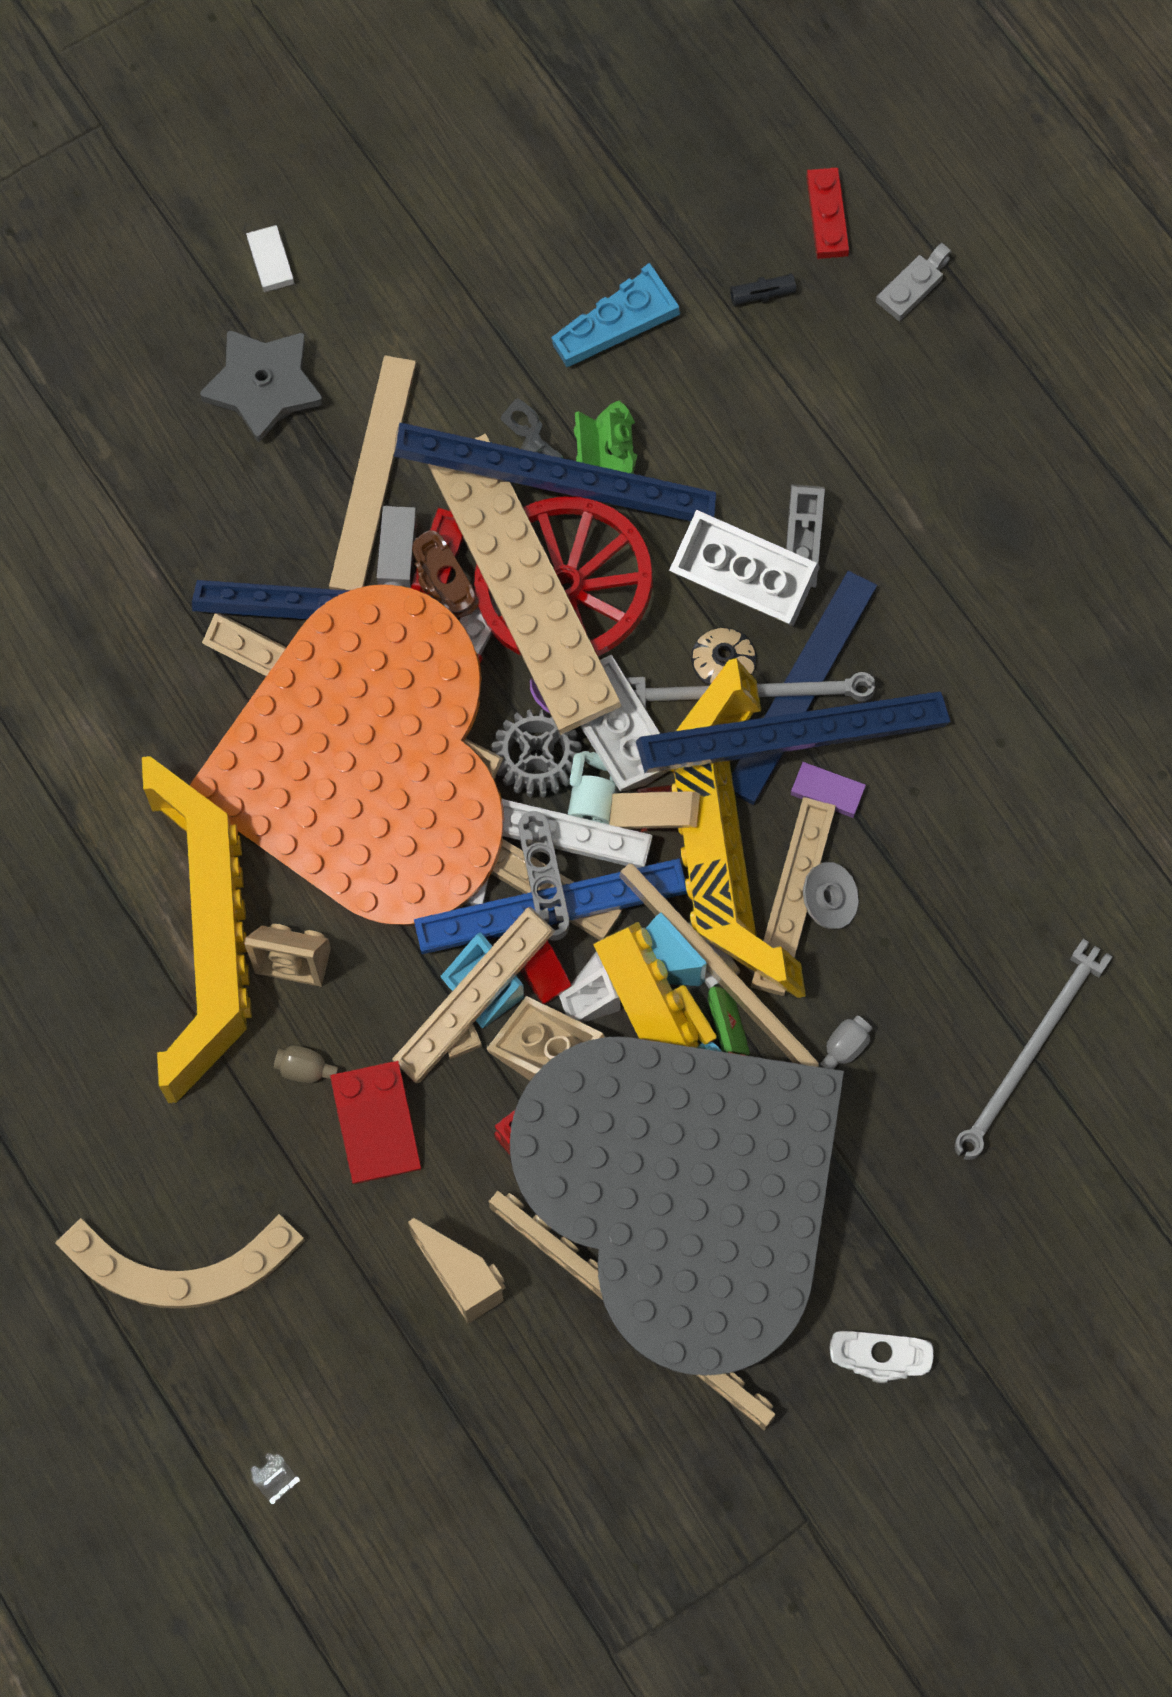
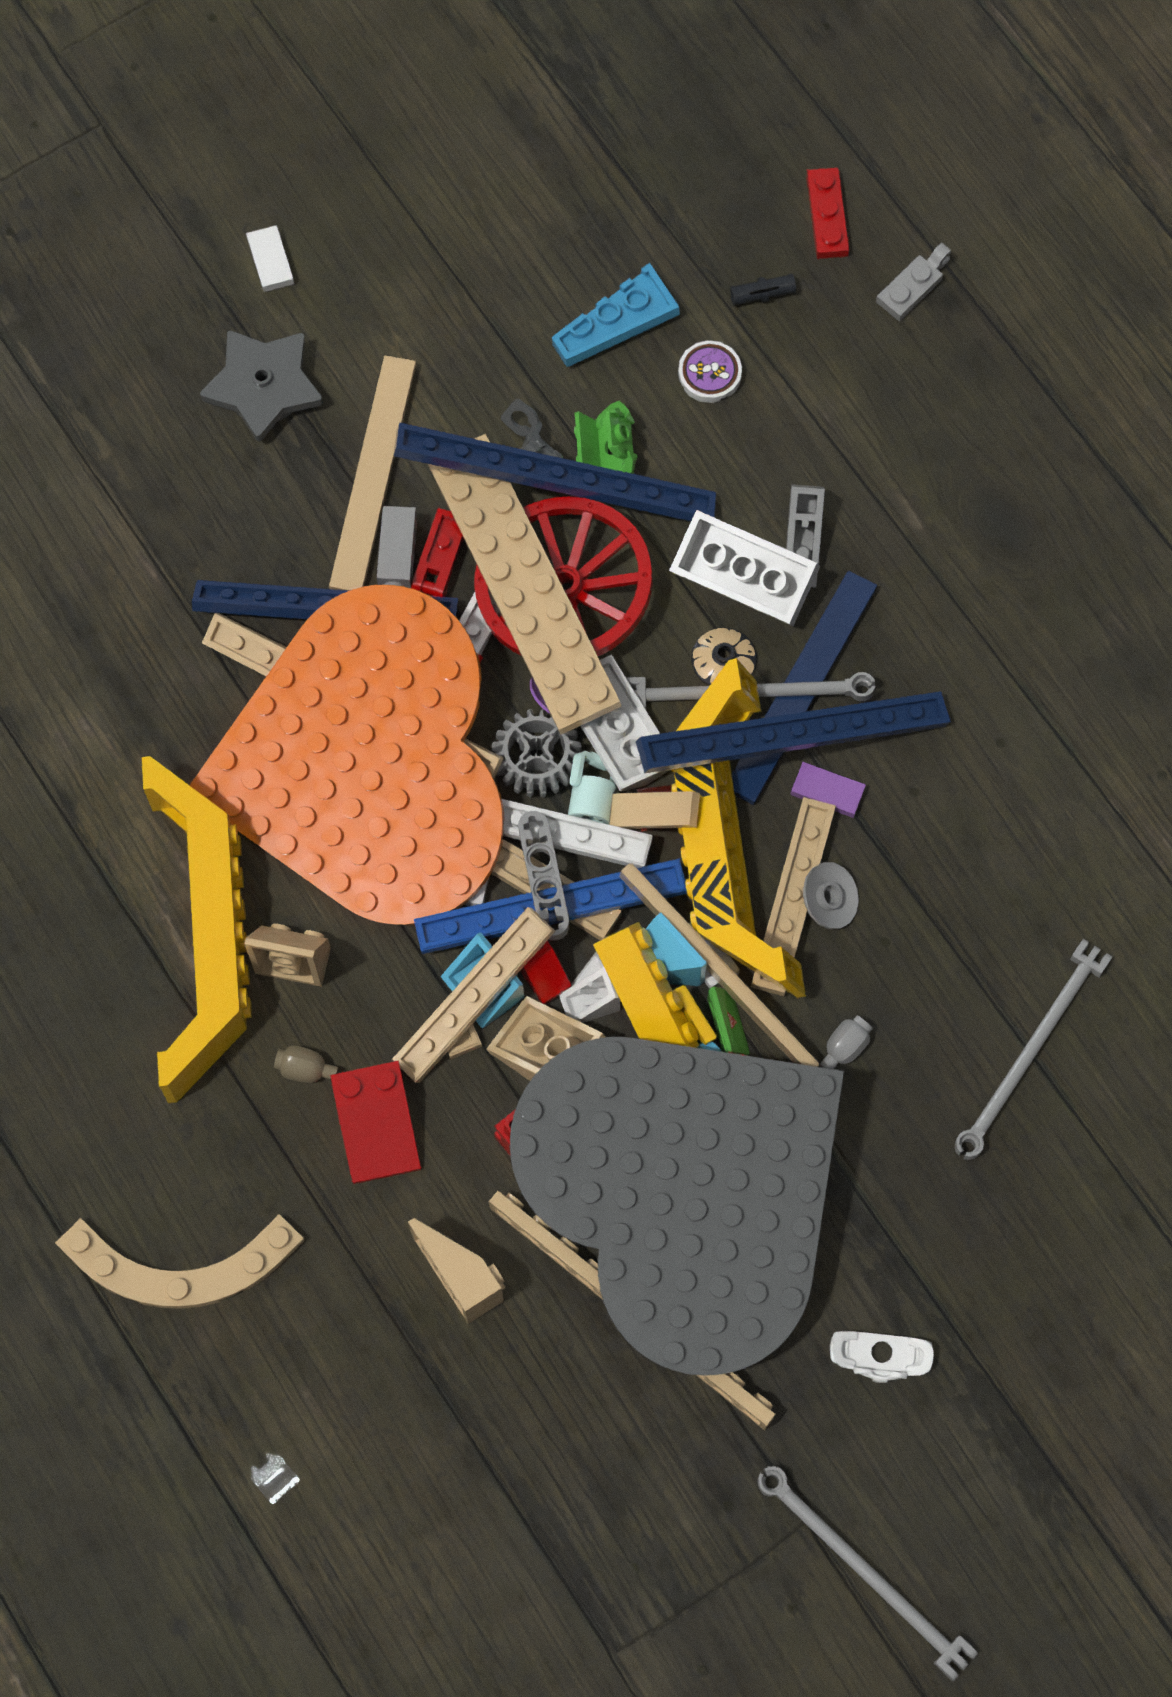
(432, 556): reddish brown piece -> none
(710, 371): none -> tile
(948, 1650): none -> light grey hinge

